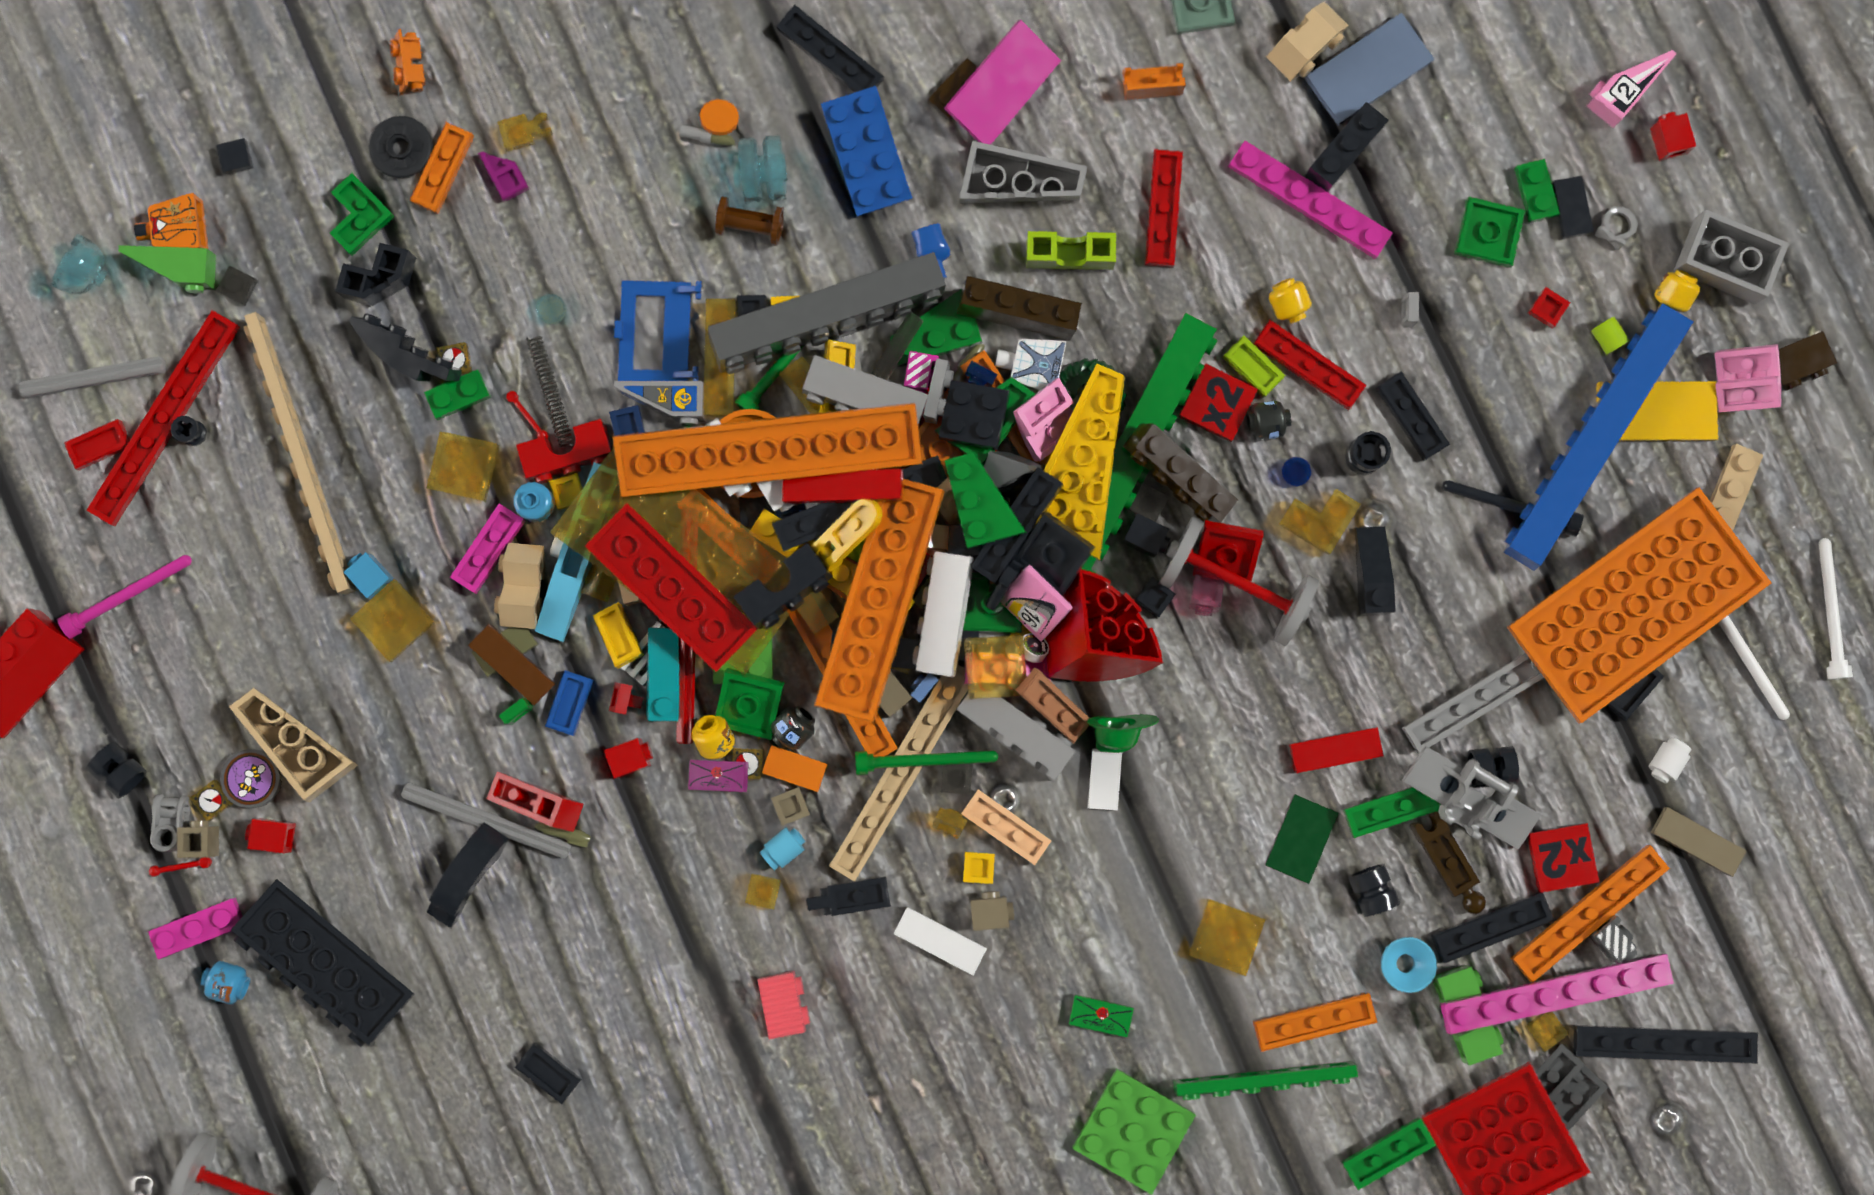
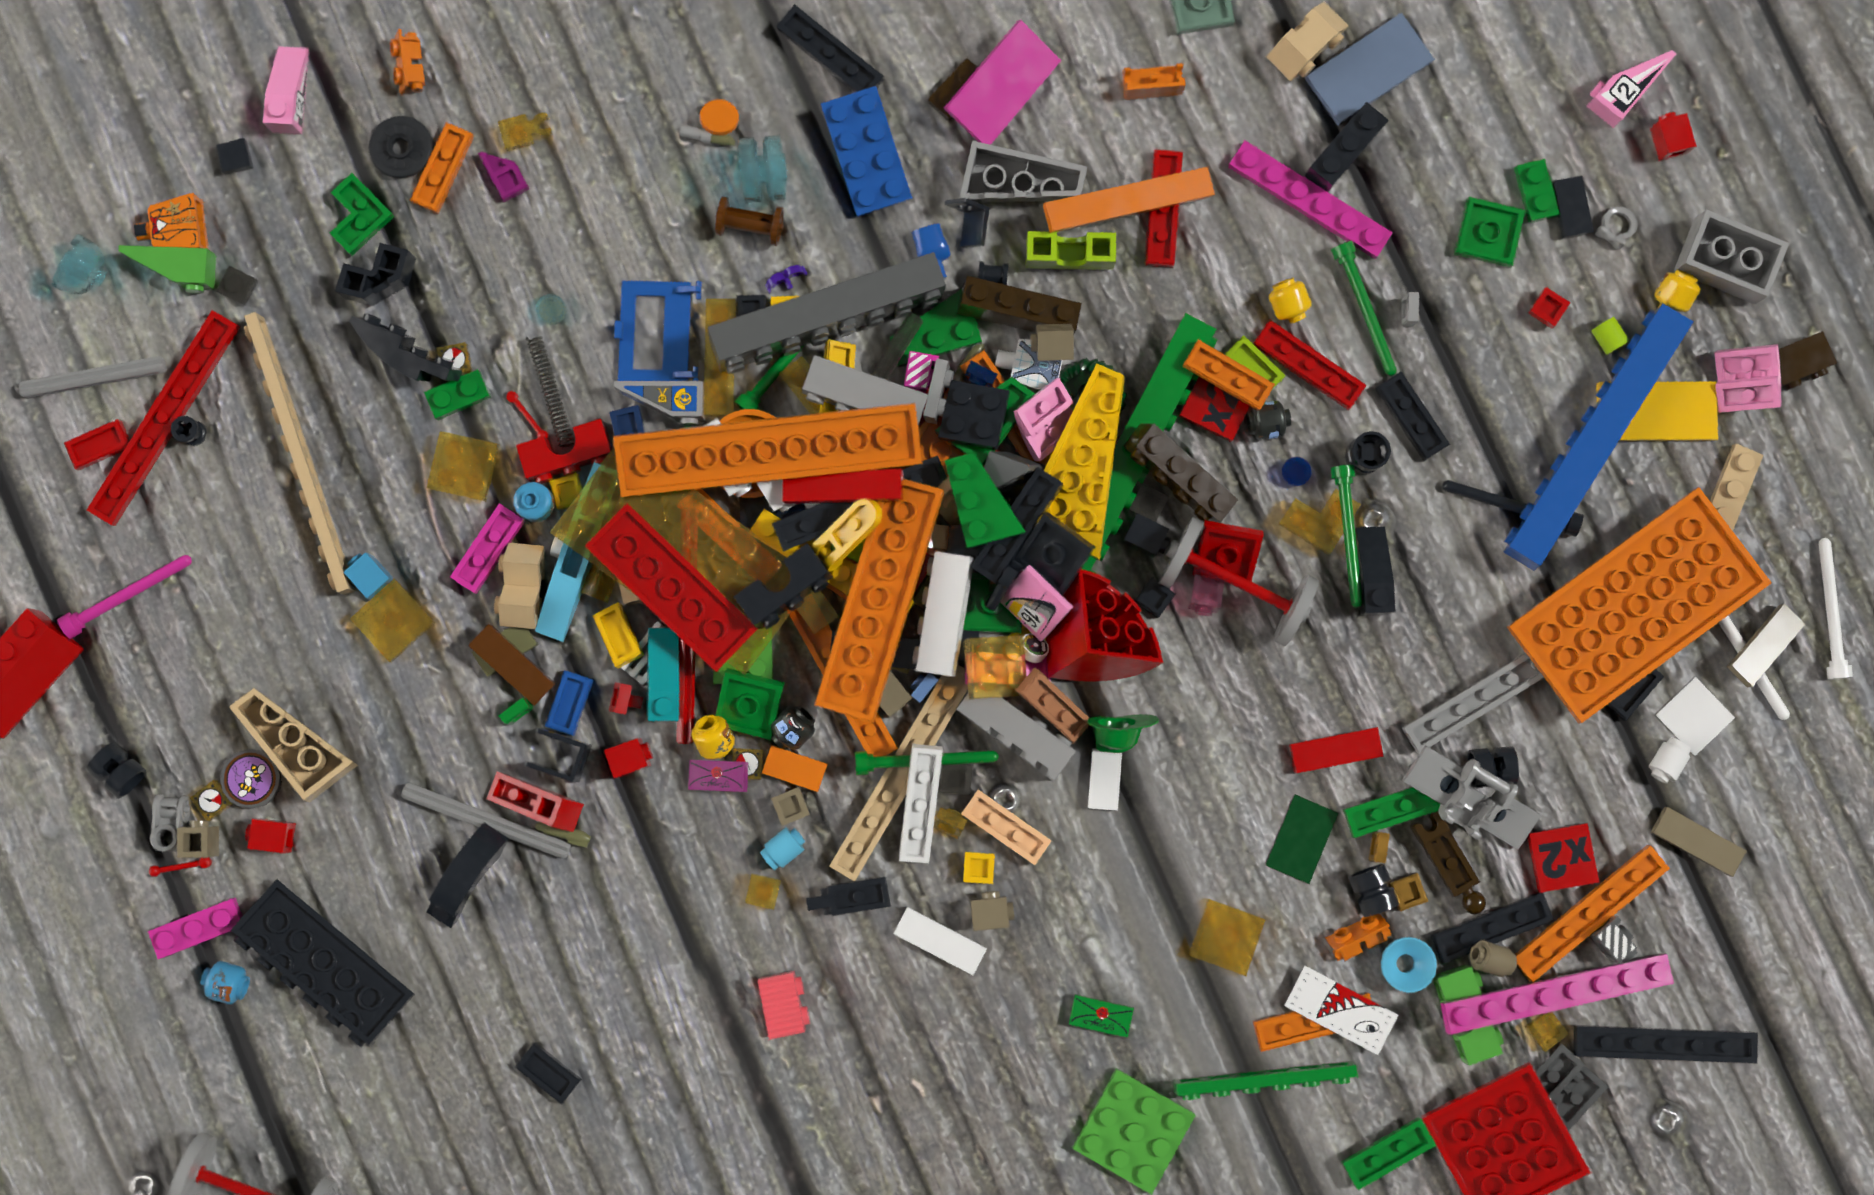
(286, 91): none -> bright pink slope
(580, 761): none -> black piece
(779, 277): none -> dark purple piece
(920, 803): none -> white plate
(974, 221): none -> black bracket
(993, 273): none -> black bush
(1053, 342): none -> dark tan brick
(1128, 199): none -> orange tile
(1228, 375): none -> orange tile
(1341, 1010): none -> white sticker
(1343, 478): none -> green piece
(1345, 256): none -> green piece
(1346, 940): none -> orange hinge
(1379, 847): none -> pearl gold tile
(1409, 891): none -> pearl gold tile
(1493, 959): none -> dark tan brick
(1695, 716): none -> white sticker
(1765, 645): none -> tile

